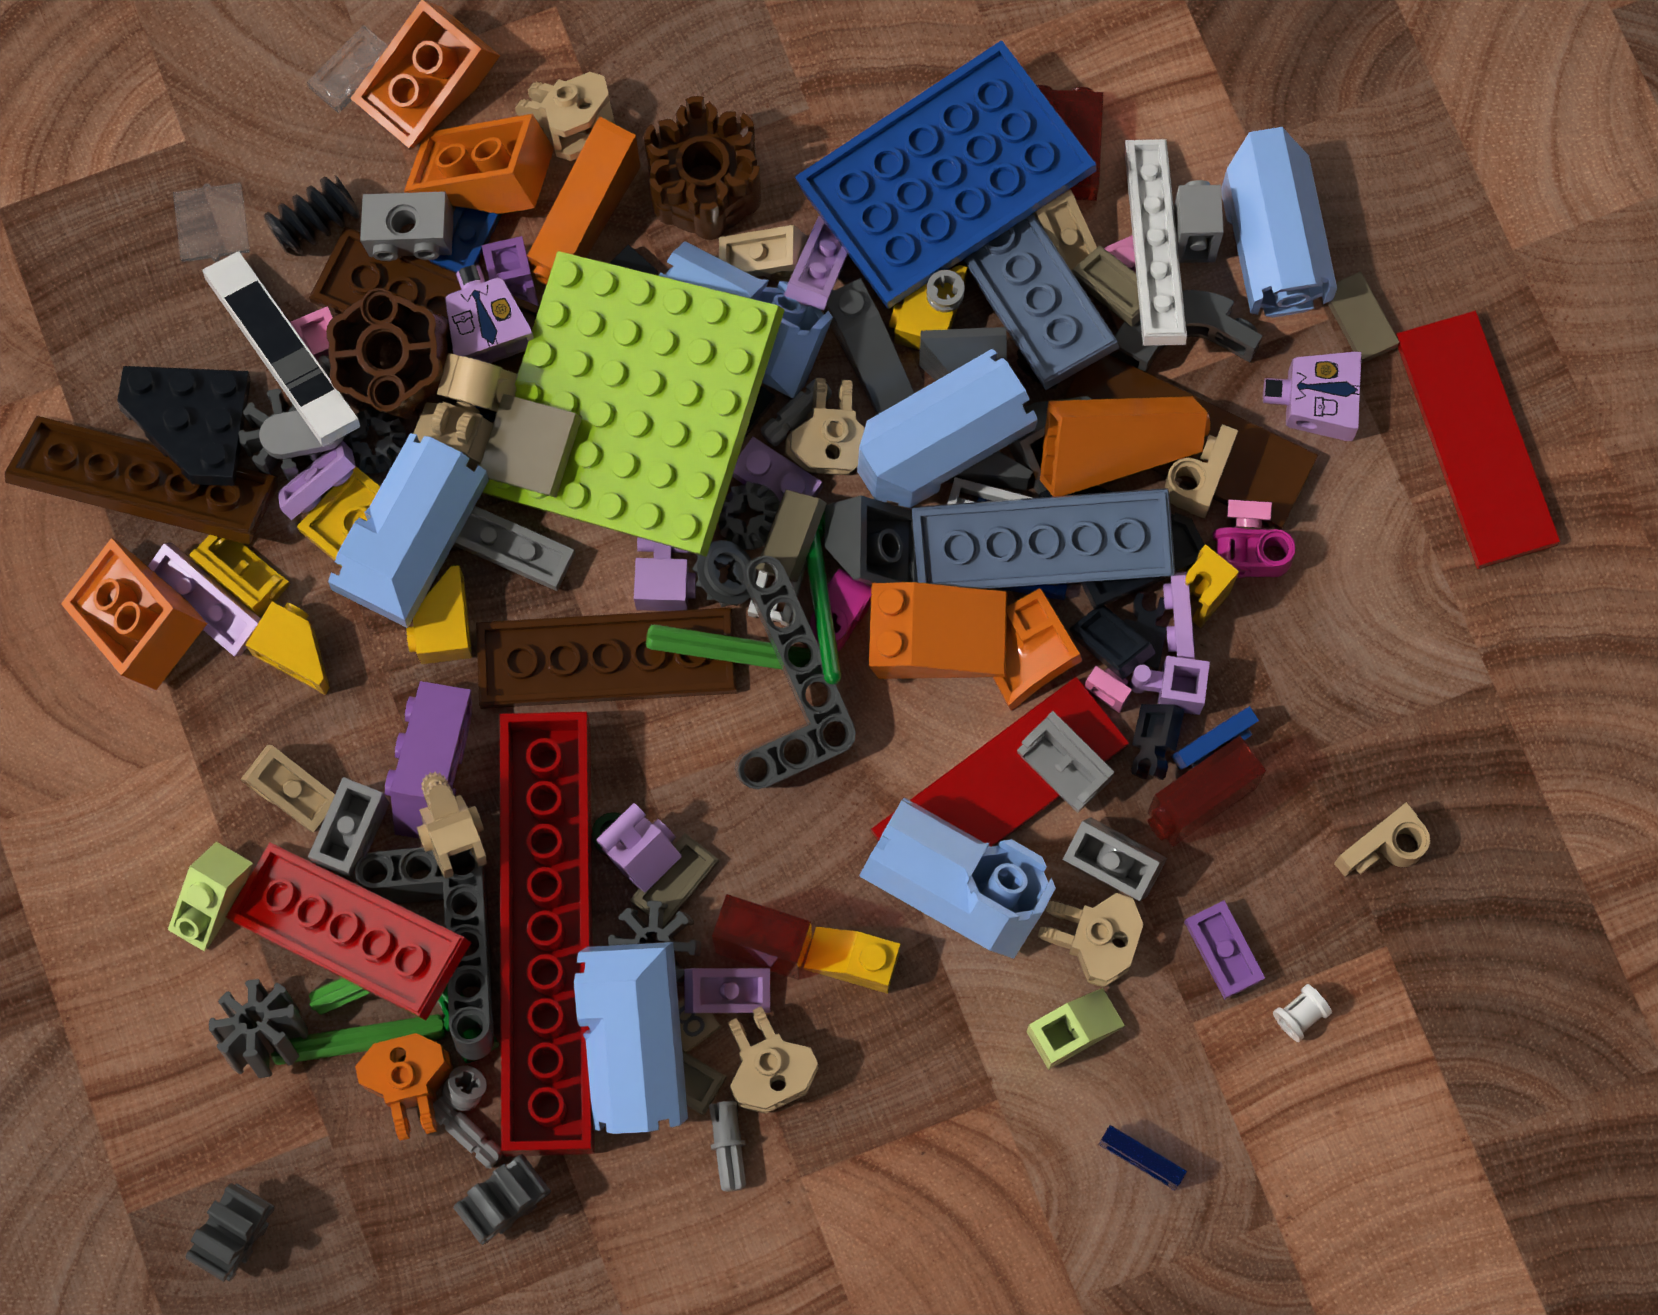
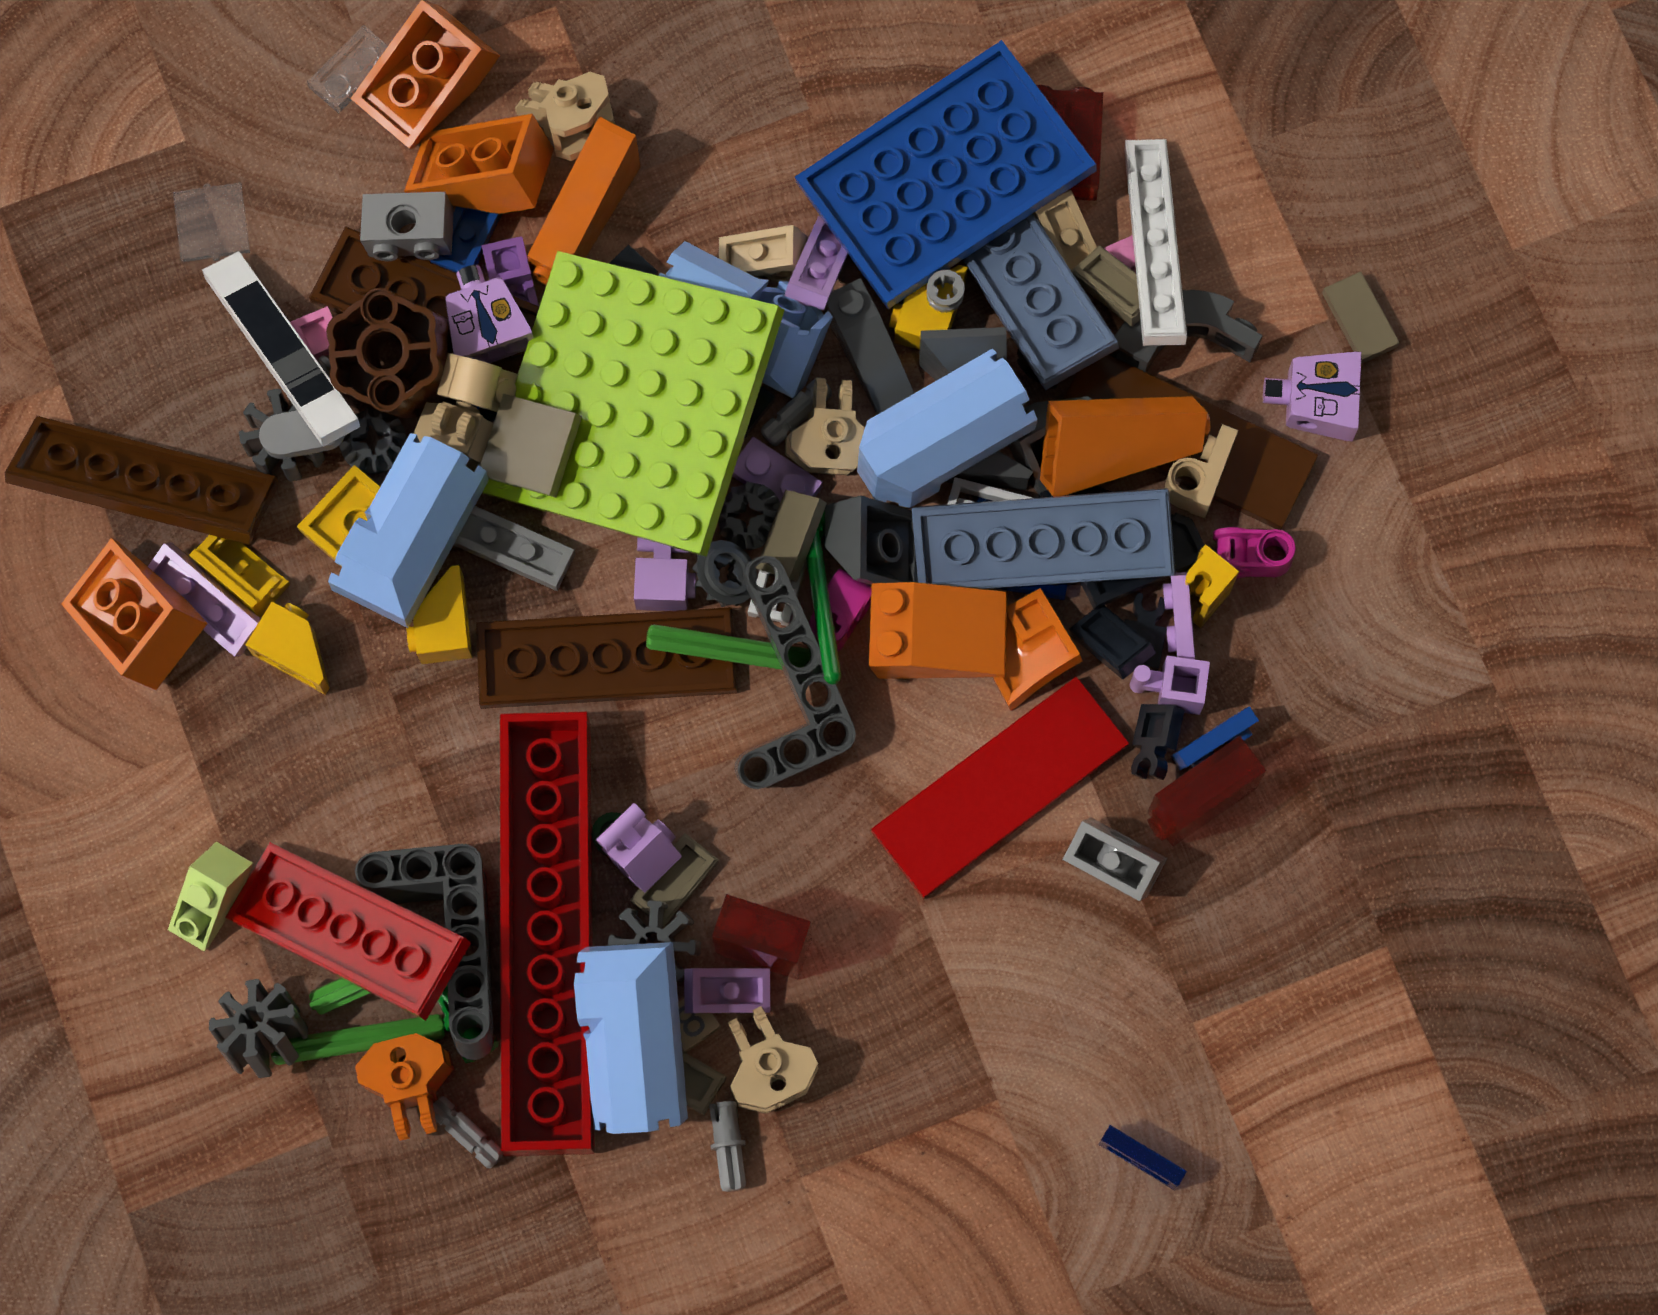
(189, 417): black plate -> none
(230, 1232): dark grey gear -> none
(289, 787): tan plate -> none
(306, 488): lavender plate -> none
(311, 215): black piece -> none
(348, 828): light grey brick -> none
(433, 742): medium lavender wedge -> none
(448, 824): tan hinge -> none
(470, 1077): light grey bush -> none
(502, 1199): dark grey gear -> none
(696, 140): reddish brown piece -> none
(853, 957): yellow slope -> none
(960, 881): light blue brick -> none
(1065, 762): light grey hinge -> none
(1074, 1027): yellowish green slope -> none
(1093, 938): tan hinge -> none
(1108, 688): bright pink plate -> none
(1198, 221): light grey brick -> none
(1224, 950): medium lavender plate -> none
(1249, 513): bright pink plate -> none
(1277, 225): light blue brick -> none
(1302, 1012): white bush -> none
(1383, 838): tan plate -> none
(1476, 440): red tile -> none

